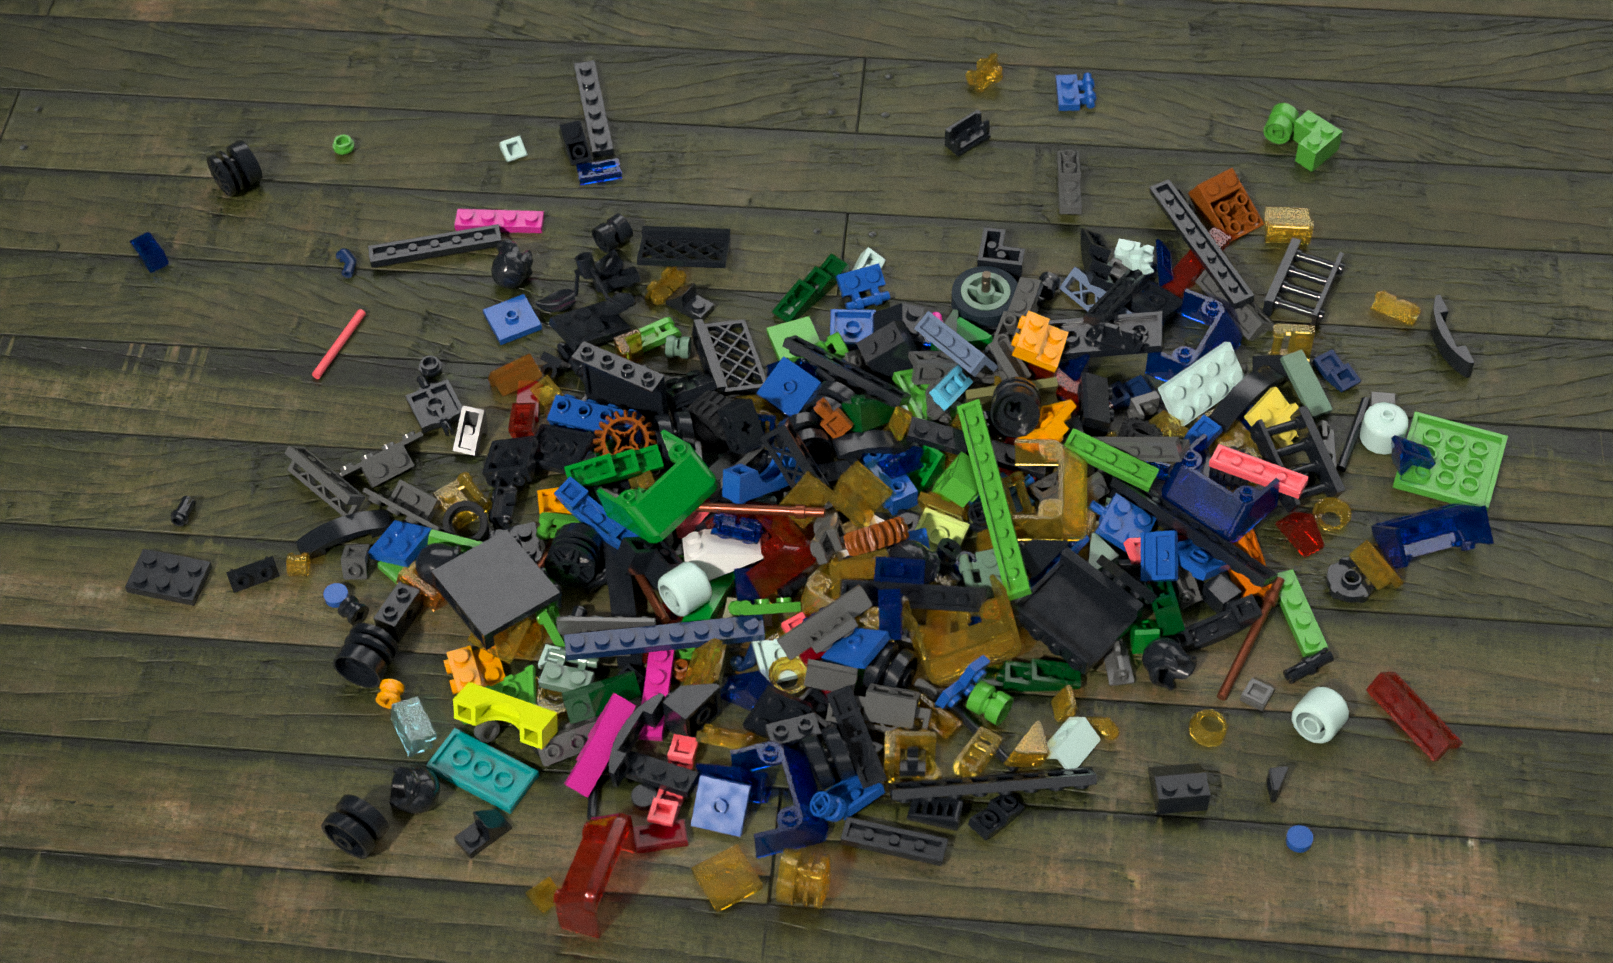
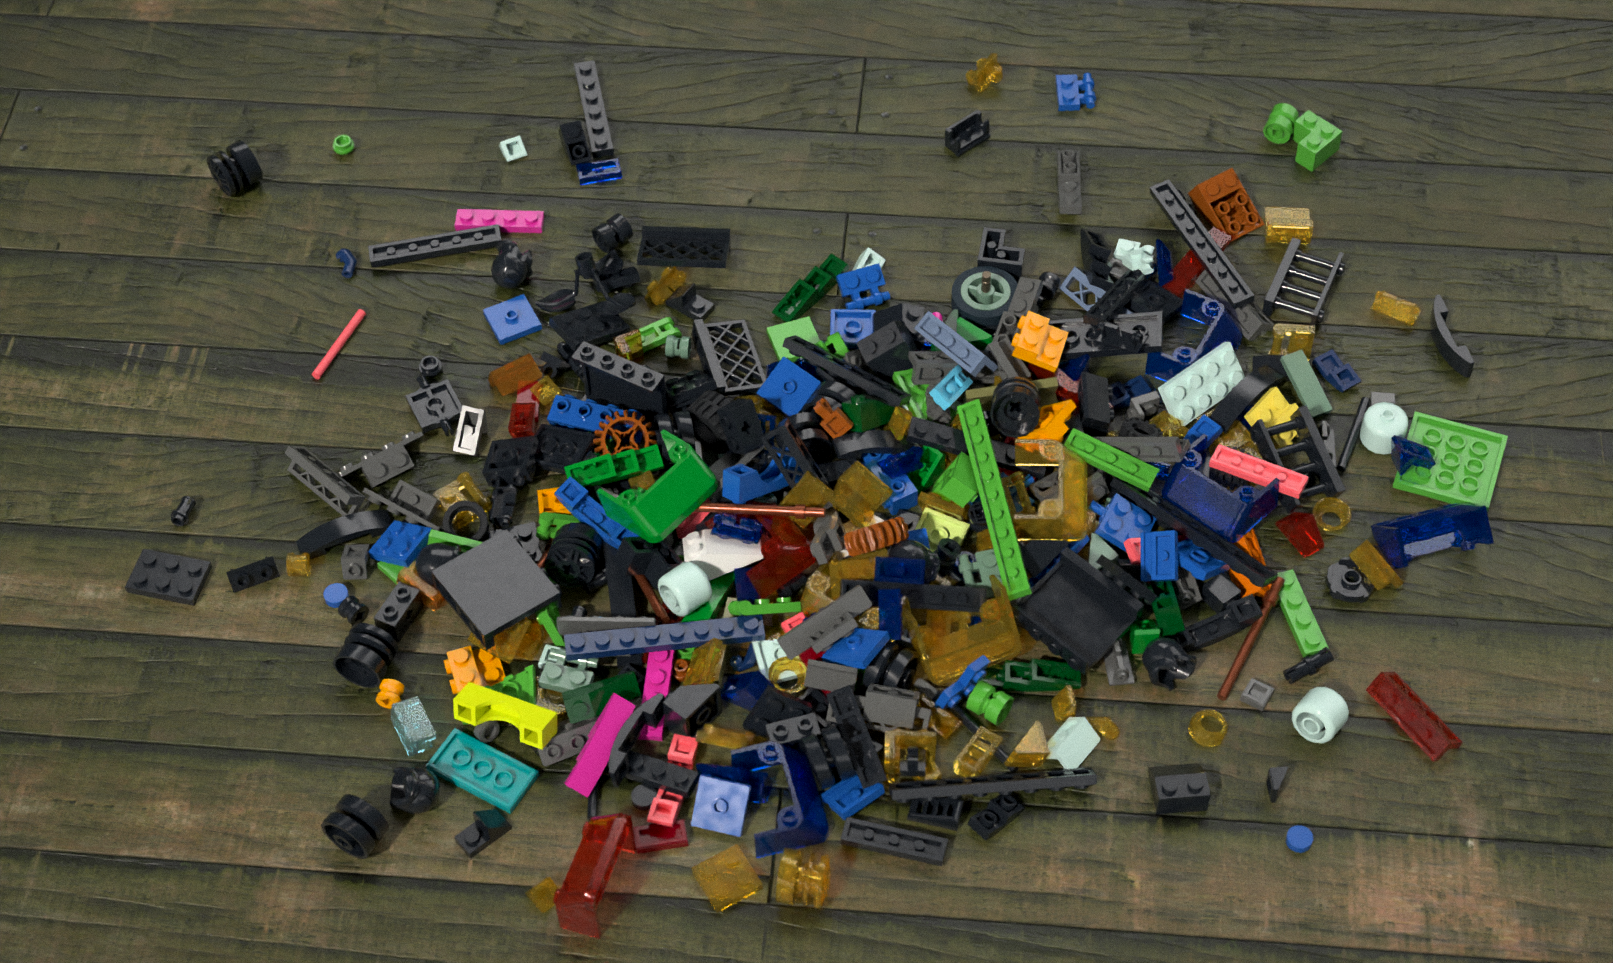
(150, 253): clear blue slope -> none
(827, 806): blue wheel -> none

